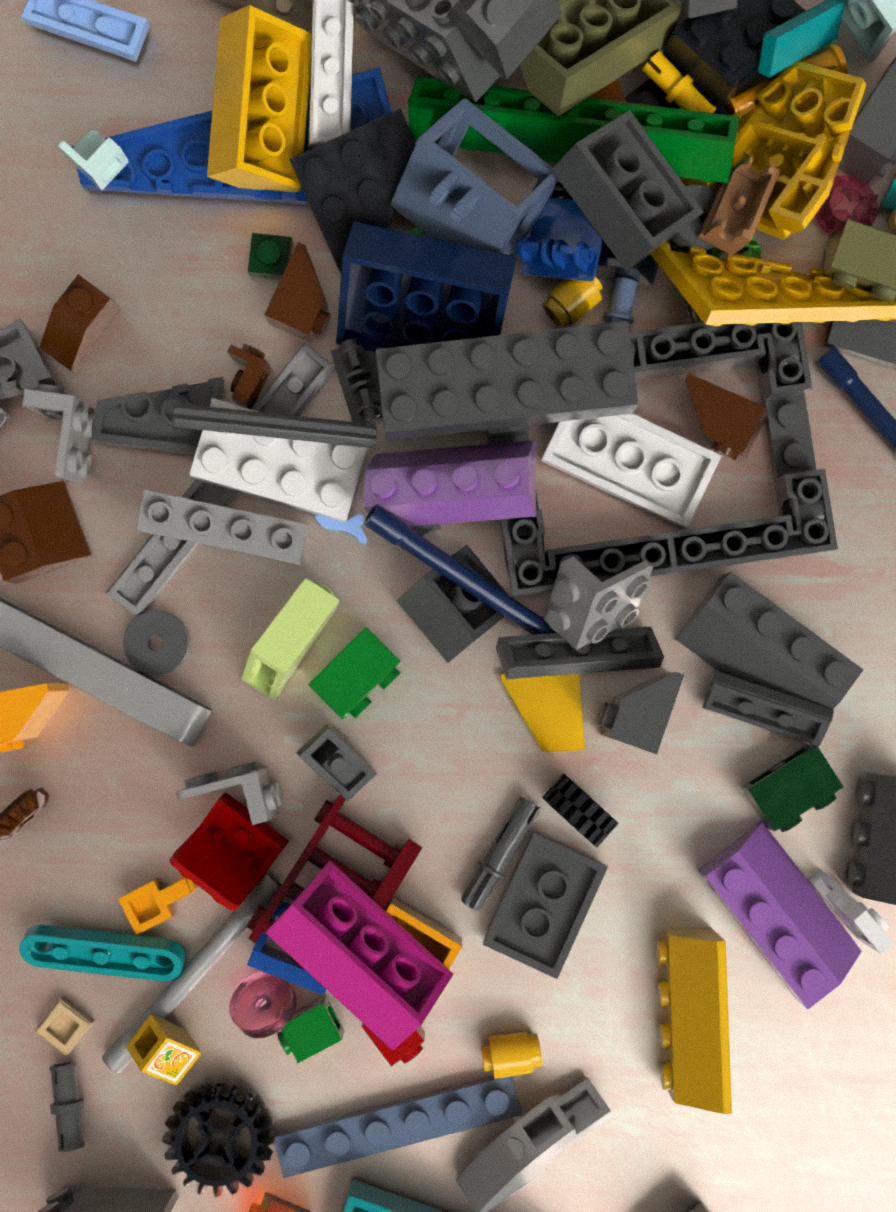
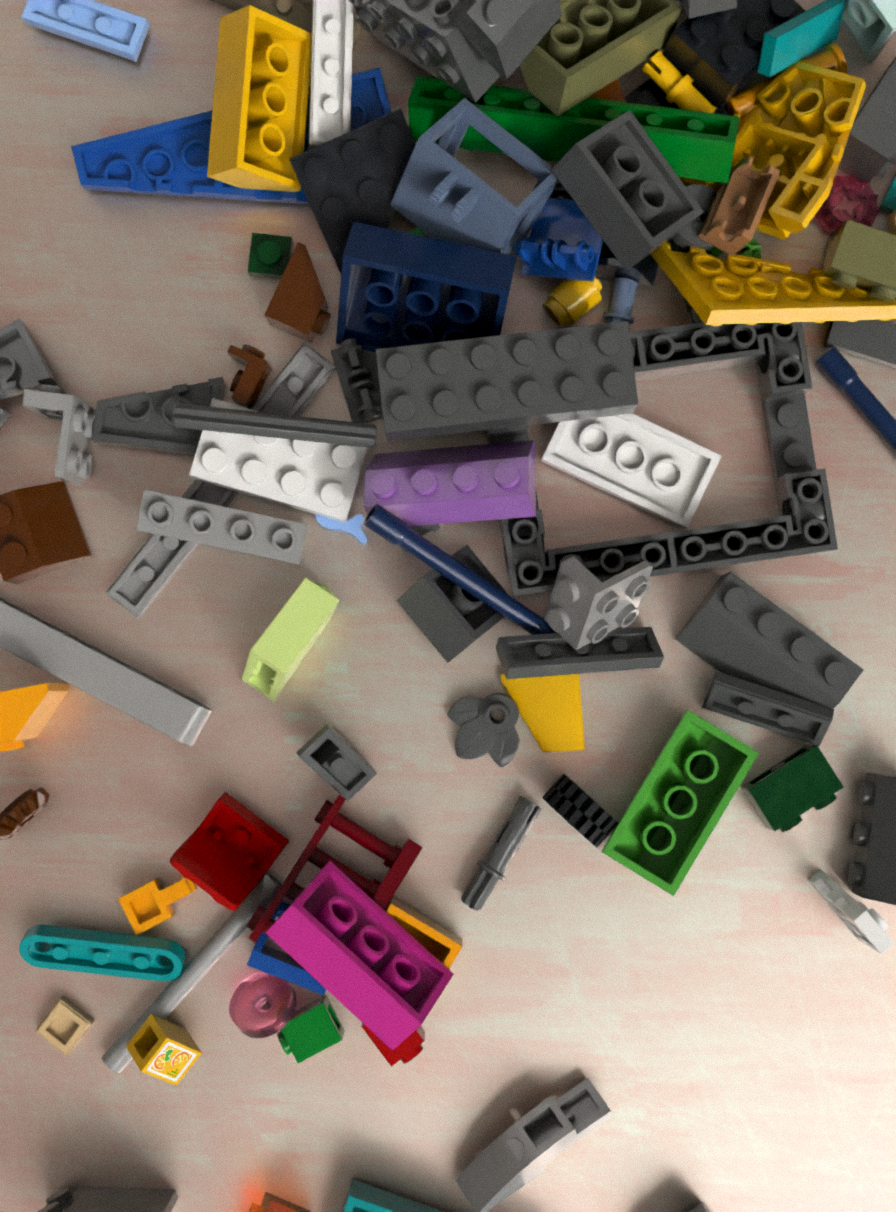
(67, 1106): dark grey pin -> none
(77, 322): reddish brown slope -> none
(96, 157): light aqua panel -> none
(138, 638): dark grey piece -> none
(235, 1167): black gear -> none
(260, 792): light grey bracket -> none
(356, 674): green brick -> none
(396, 1124): sand blue plate -> none
(482, 732): none -> dark grey plate
(512, 1054): yellow brick -> none
(545, 905): dark grey plate -> none
(642, 712): dark grey slope -> none
(680, 802): none -> bright green slope
(695, 1018): yellow slope -> none
(726, 417): reddish brown slope -> none
(782, 914): medium lavender slope -> none

